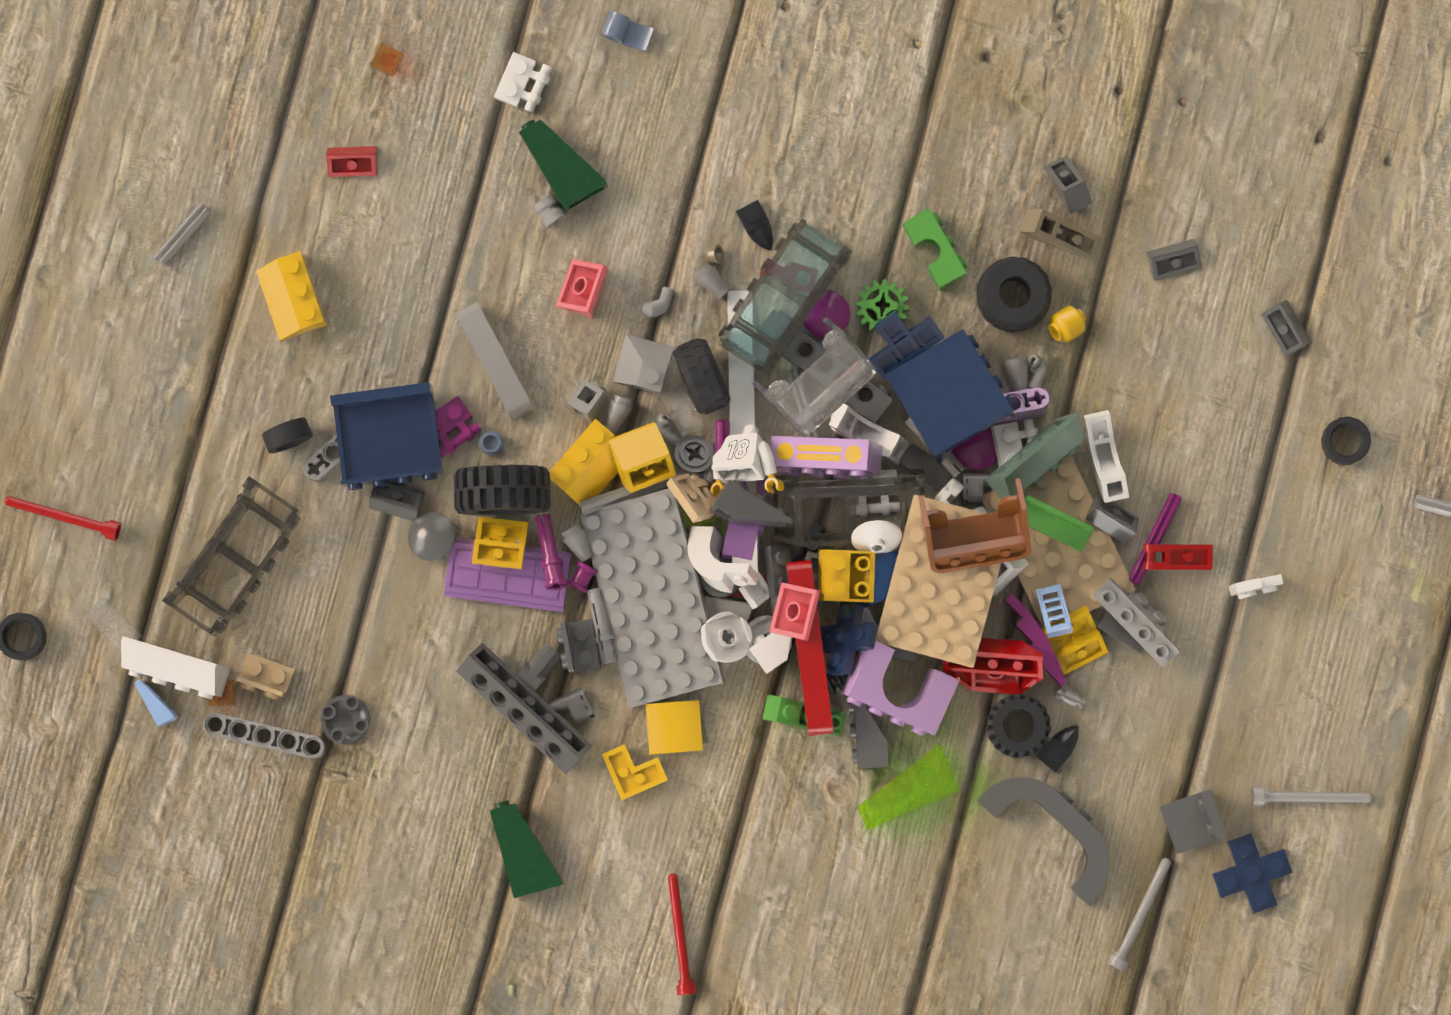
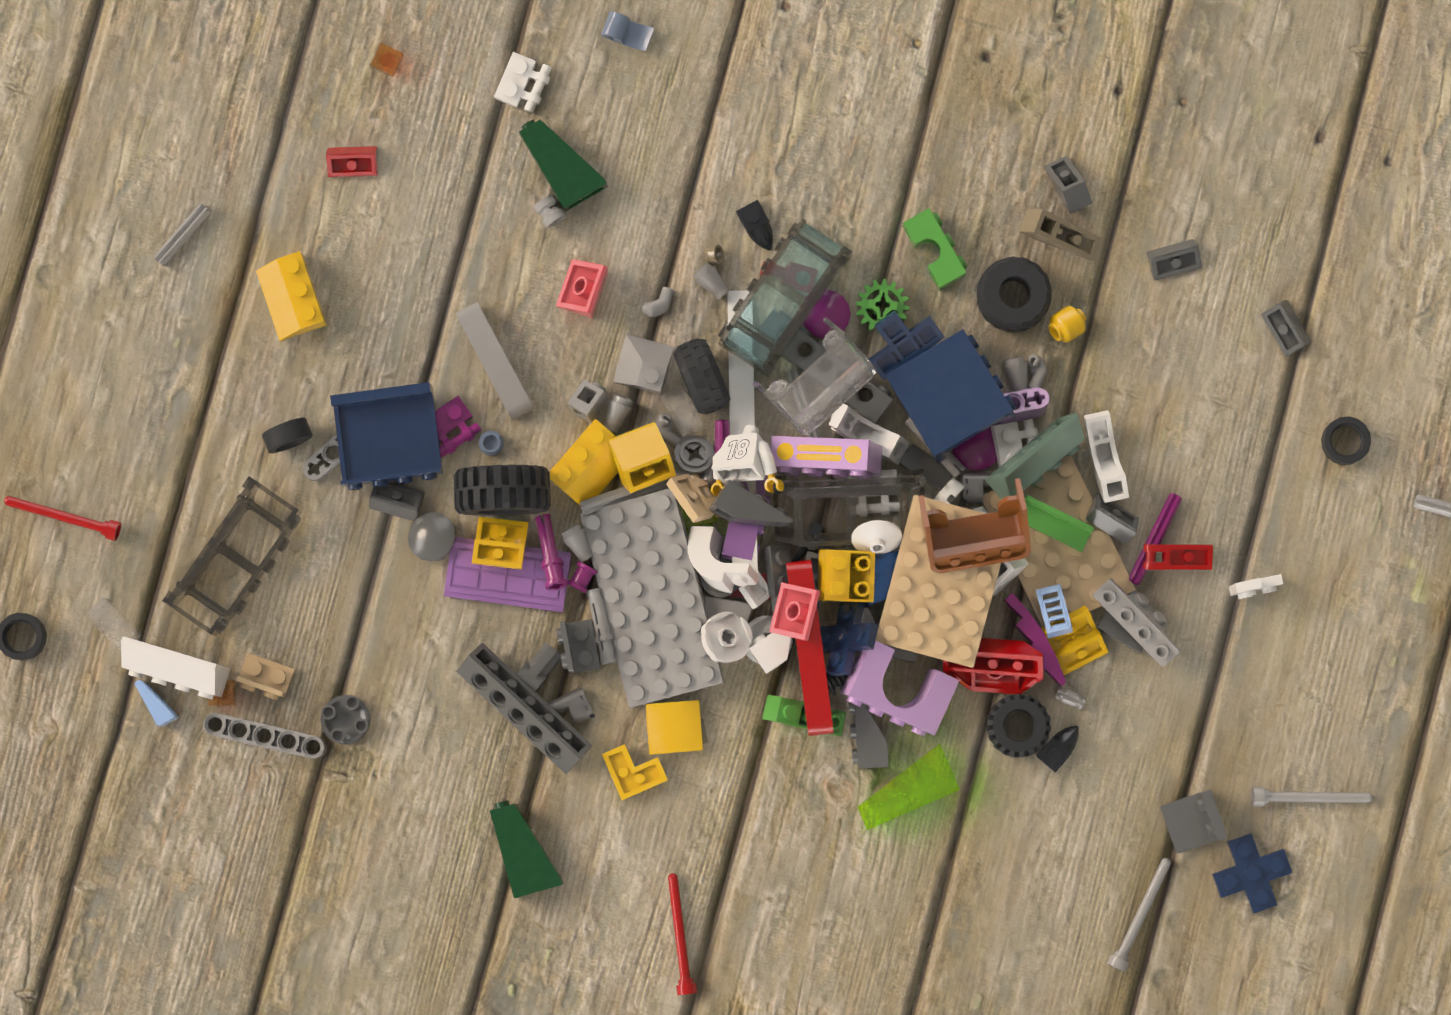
(1077, 823): dark grey arch -> none

